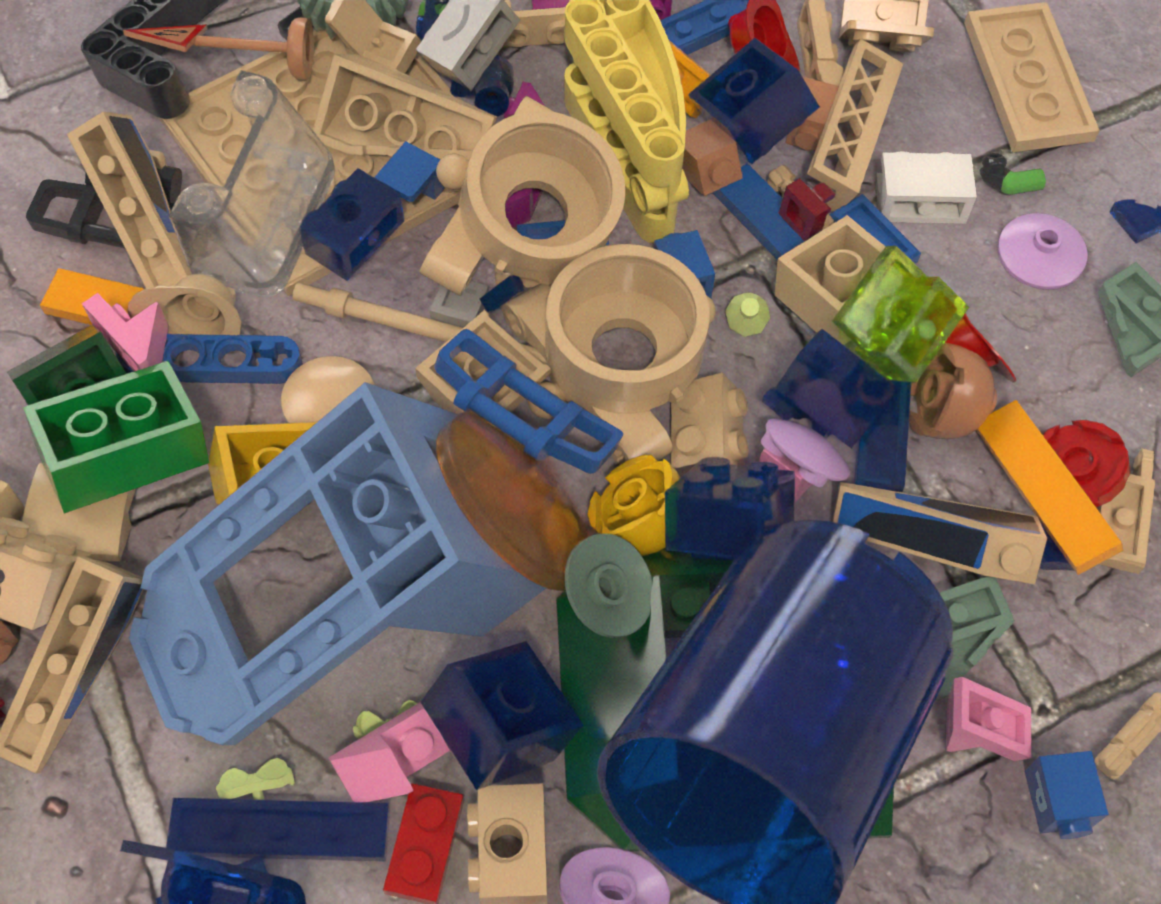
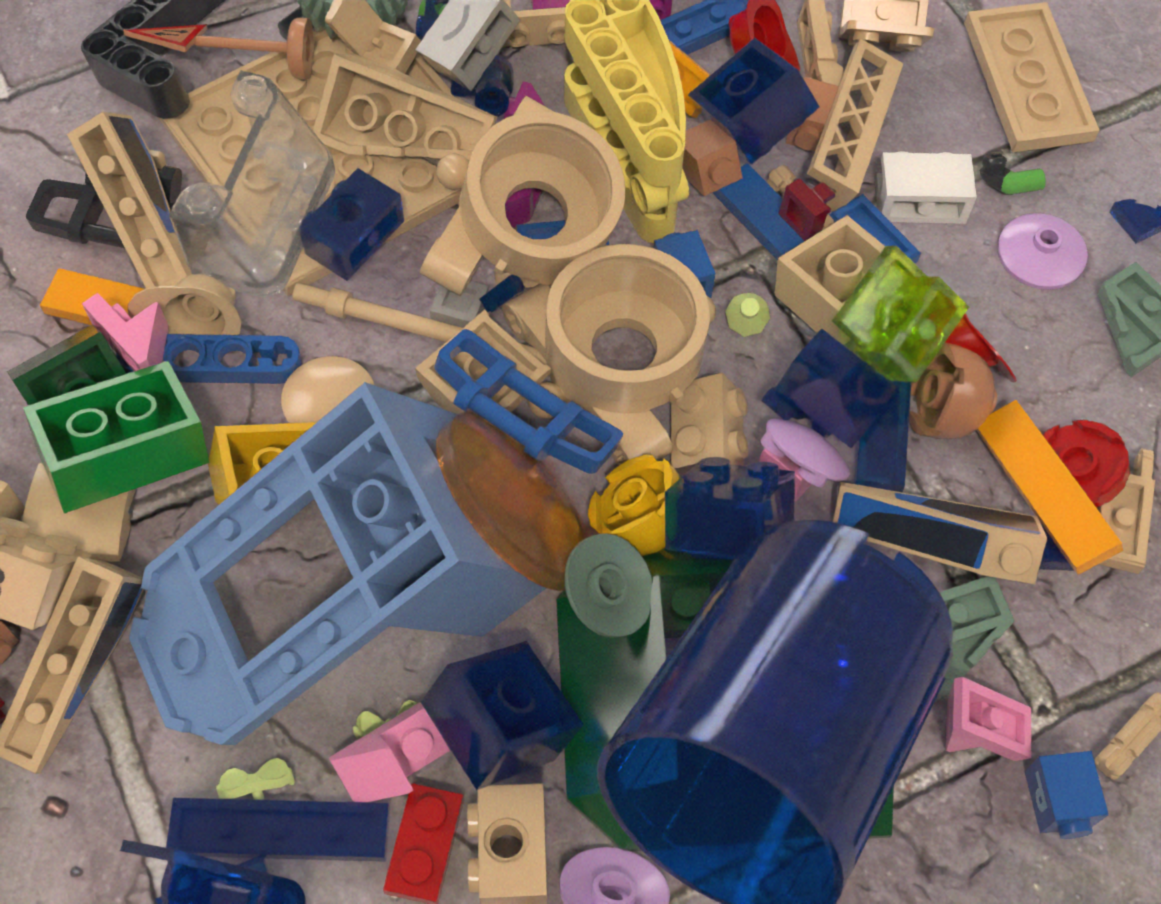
(411, 173): blue panel -> none

